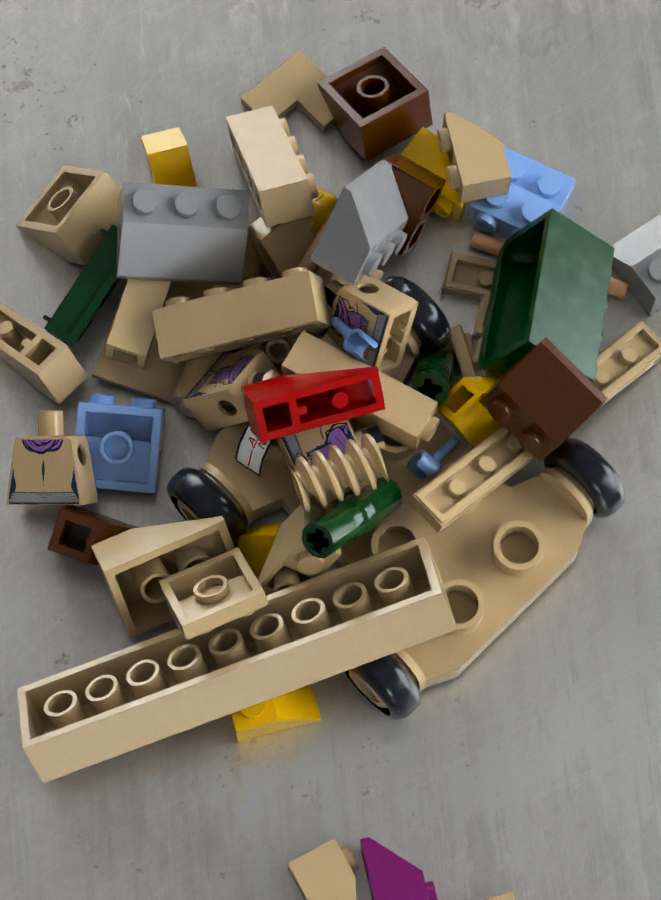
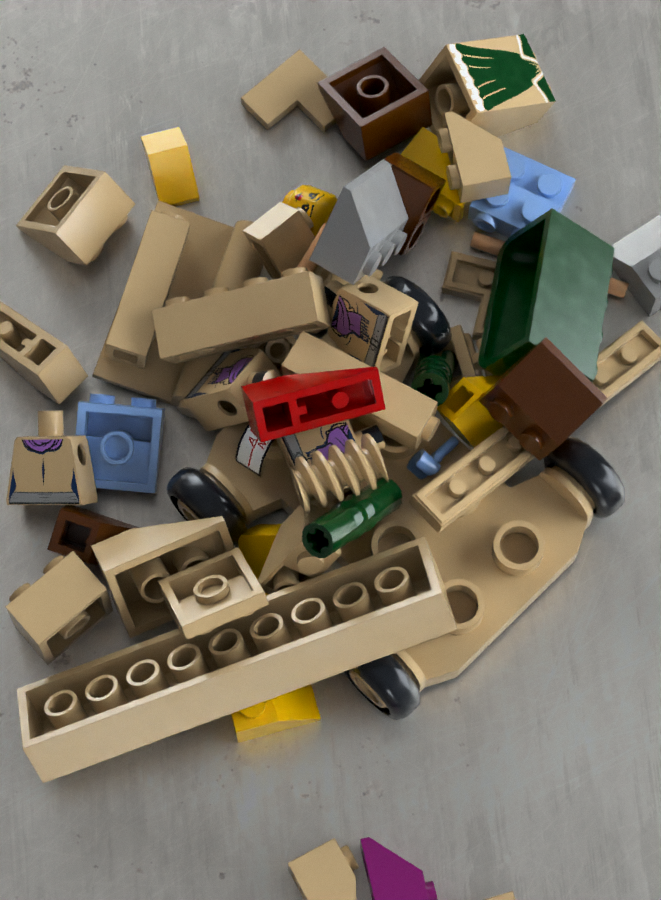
(59, 606): none -> tan brick
(87, 293): dark green container -> none
(181, 233): light grey slope -> none
(272, 166): tan brick -> none
(355, 340): medium blue hand -> none
(489, 84): none -> slope

